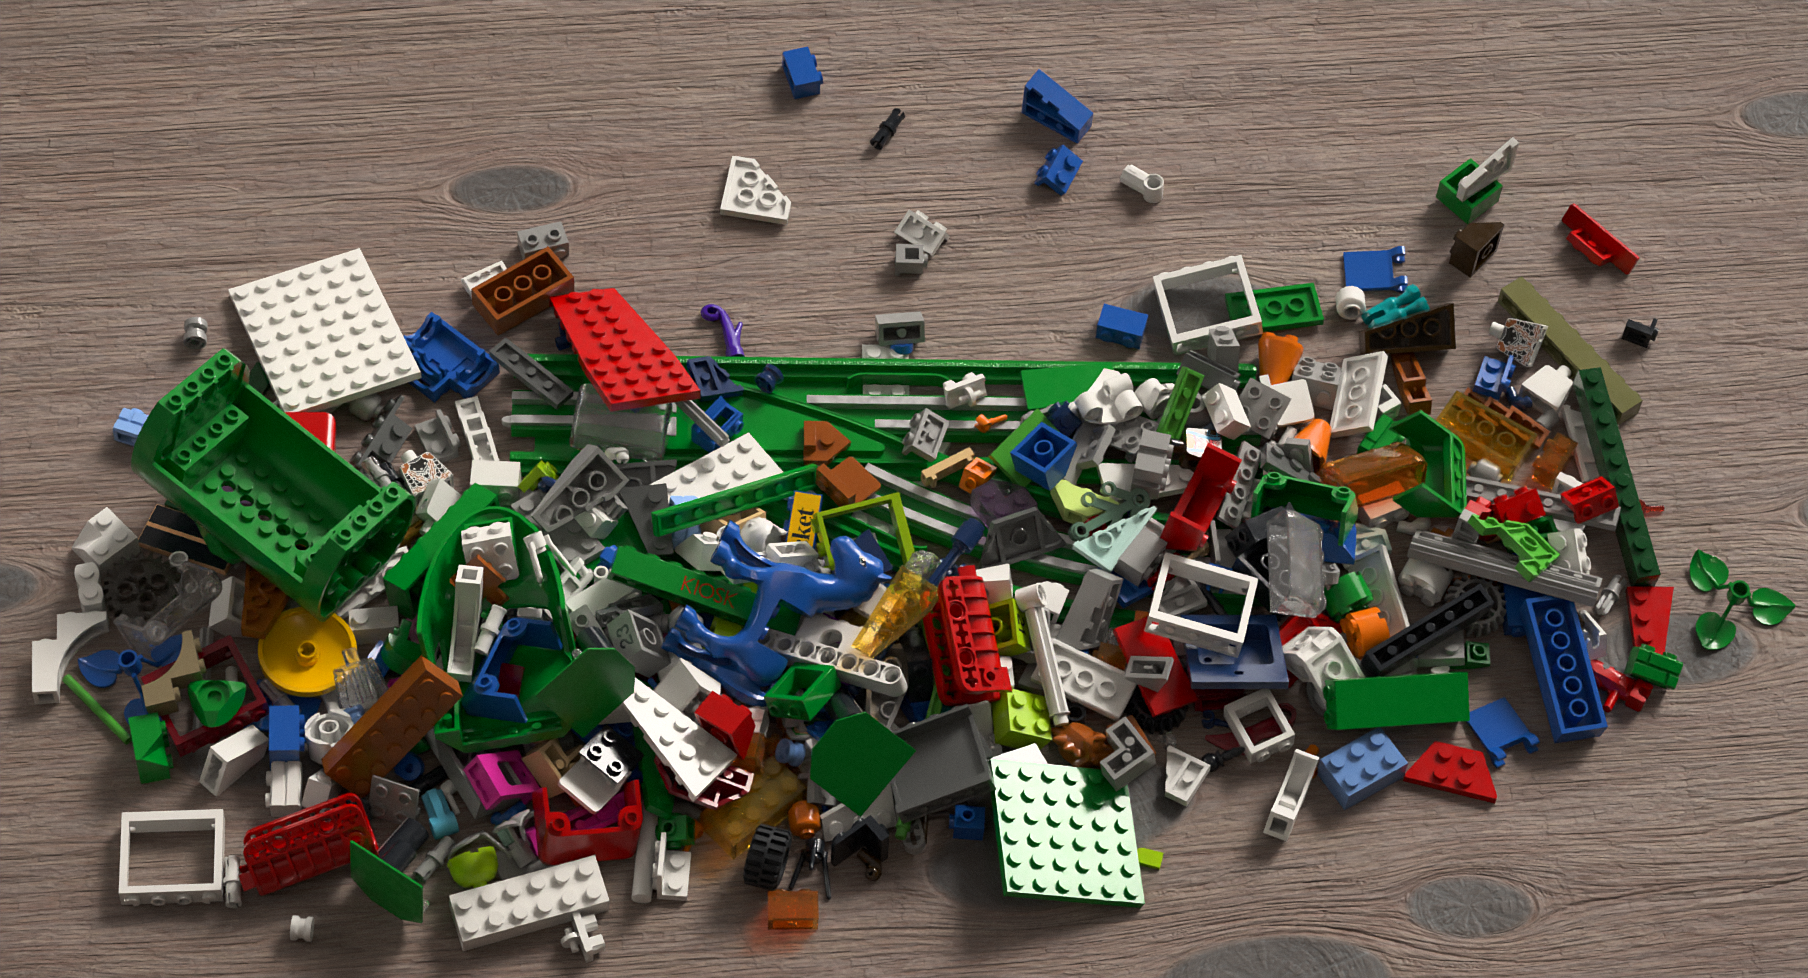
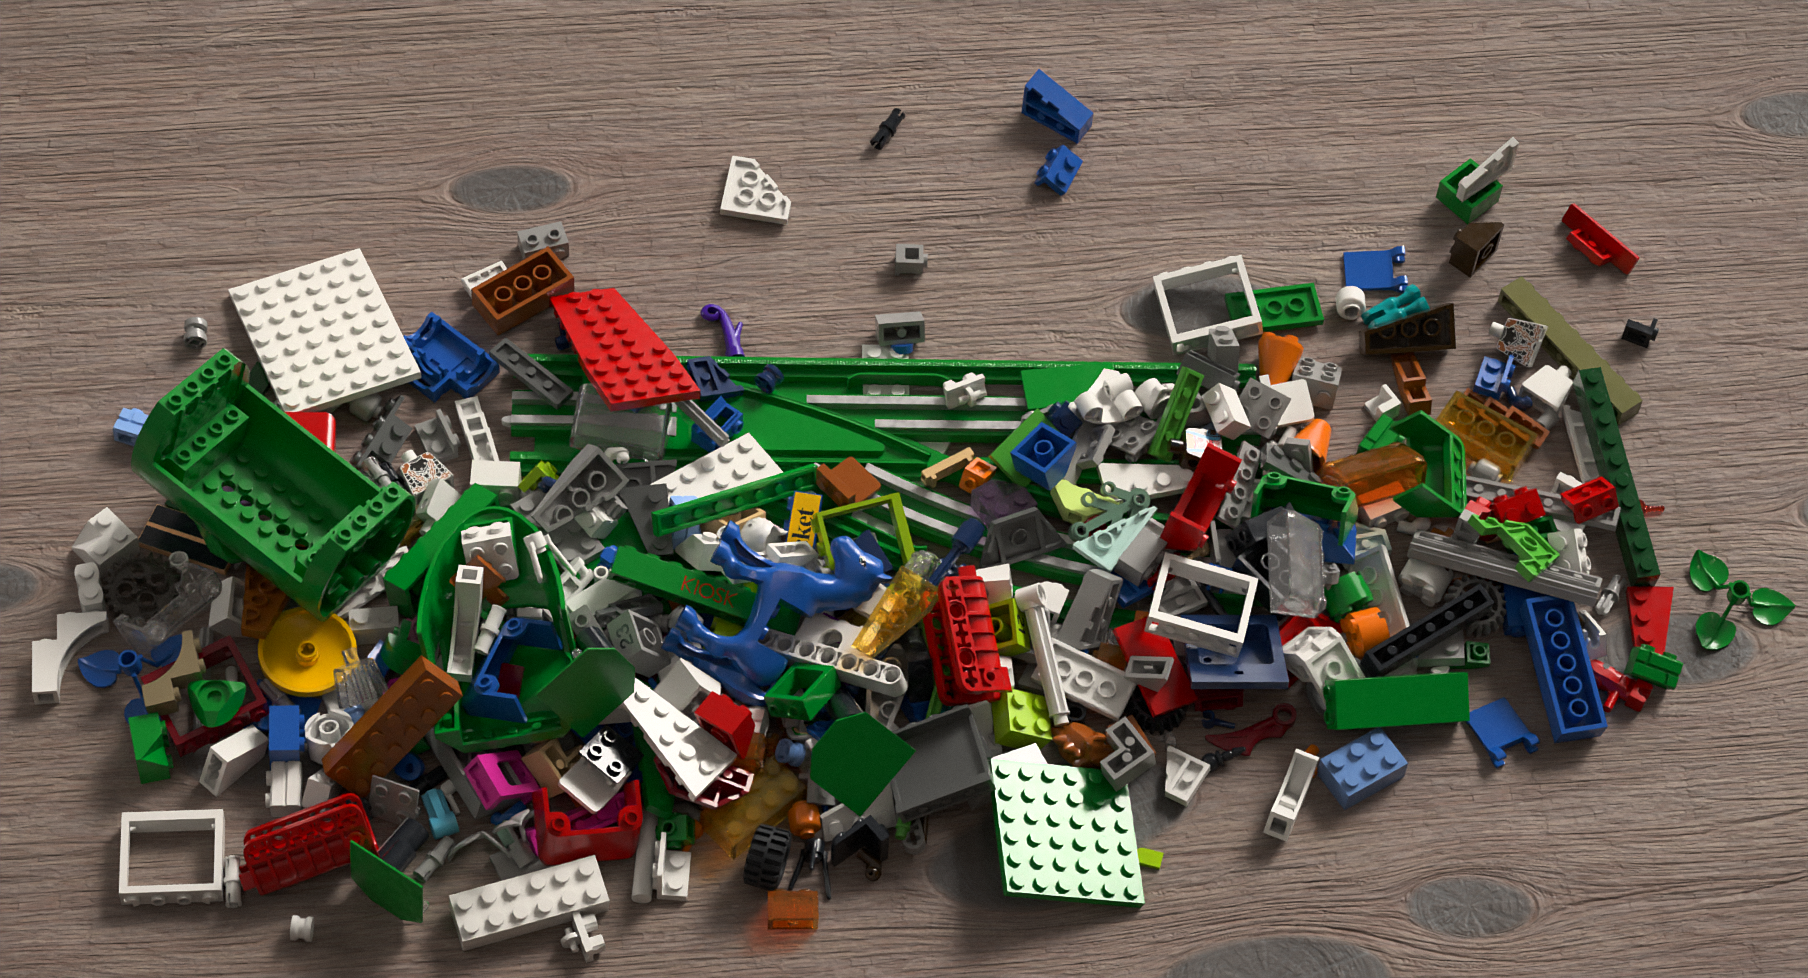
(117, 729): bright green bar -> none
(474, 868): lime cylinder -> none
(801, 72): blue brick -> none
(822, 442): dark orange plate -> none
(919, 231): white bracket -> none
(925, 435): light grey bracket -> none
(967, 822): blue brick -> none
(984, 424): orange hand -> none
(1121, 326): blue brick -> none
(1147, 184): white piece -> none
(1152, 463): light grey brick -> none
(1248, 705): white window -> none
(1358, 394): white plate -> none
(1453, 771): red wing -> none
(1554, 460): clear orange brick -> none

